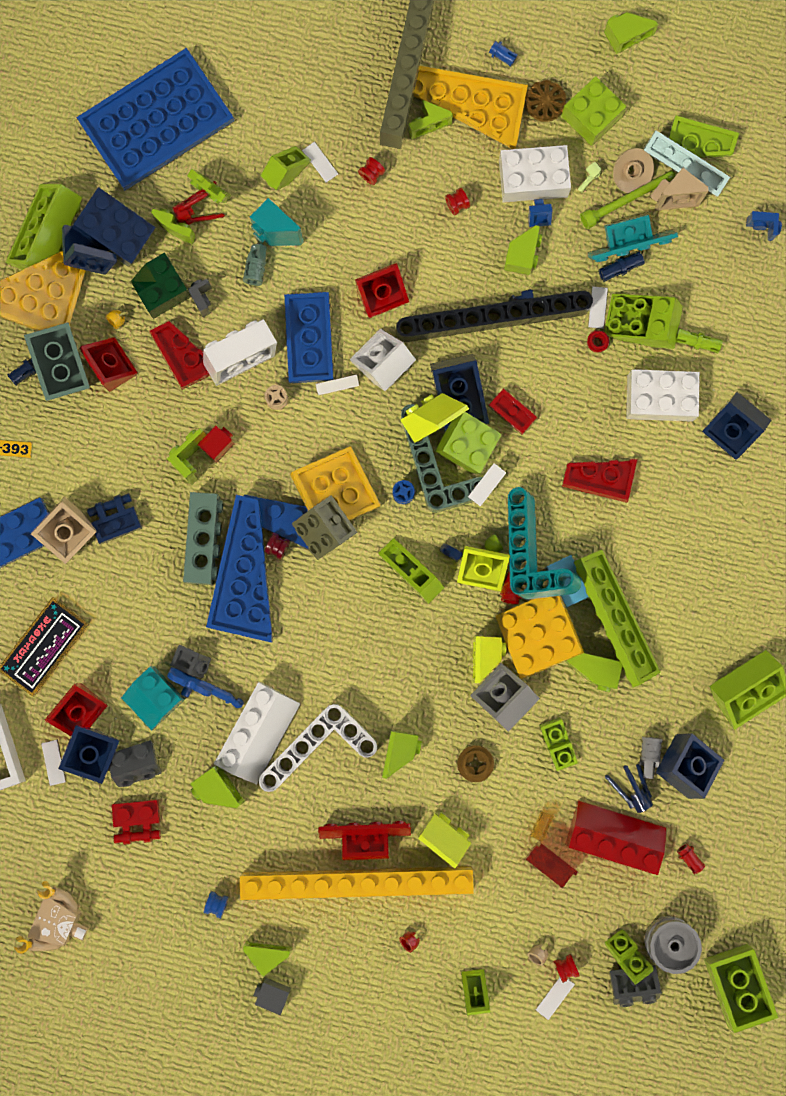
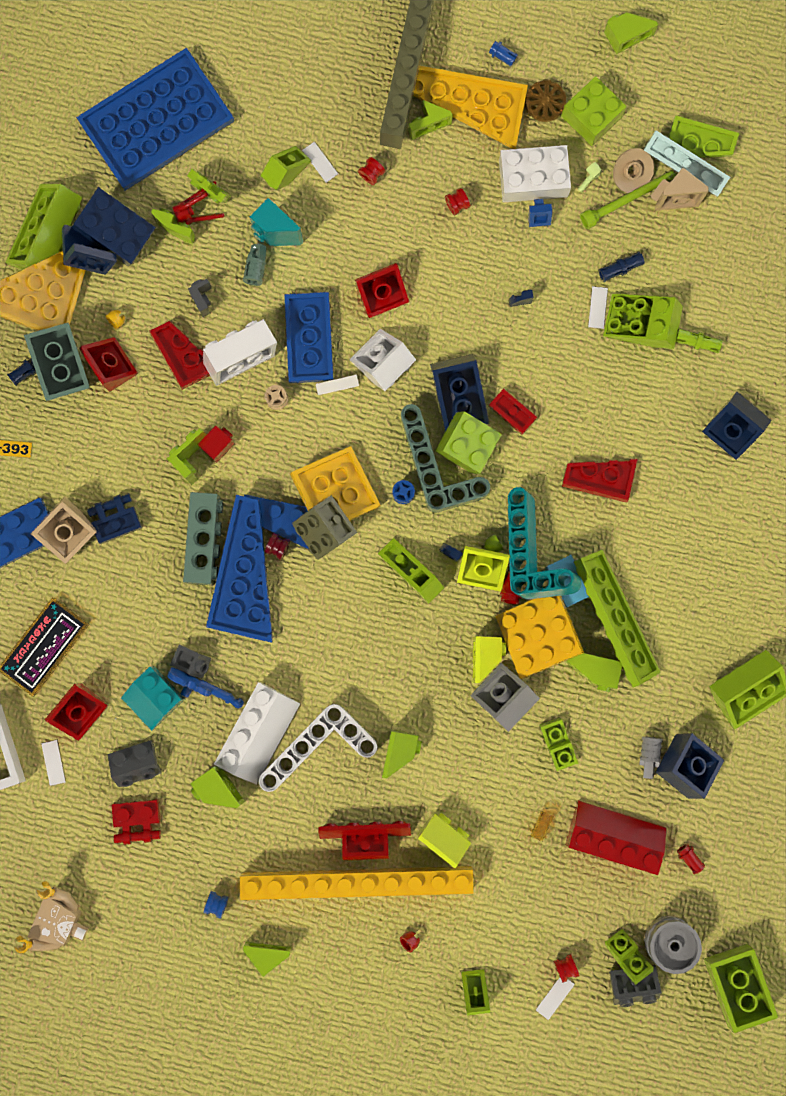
(89, 753): dark blue slope -> none
(159, 286): dark green slope -> none
(271, 995): dark grey brick -> none
(431, 415): neon yellow slope -> none
(483, 771): pearl gold gear -> none
(487, 484): white sticker -> none
(502, 309): black beam -> none
(521, 252): lime slope -> none
(538, 955): tan hinge -> none
(550, 864): clear red panel -> none
(598, 335): red plate -> none
(630, 235): teal bracket -> none
(641, 797): dark blue plant -> none
(662, 395): white brick -> none
(765, 220): blue bracket -> none

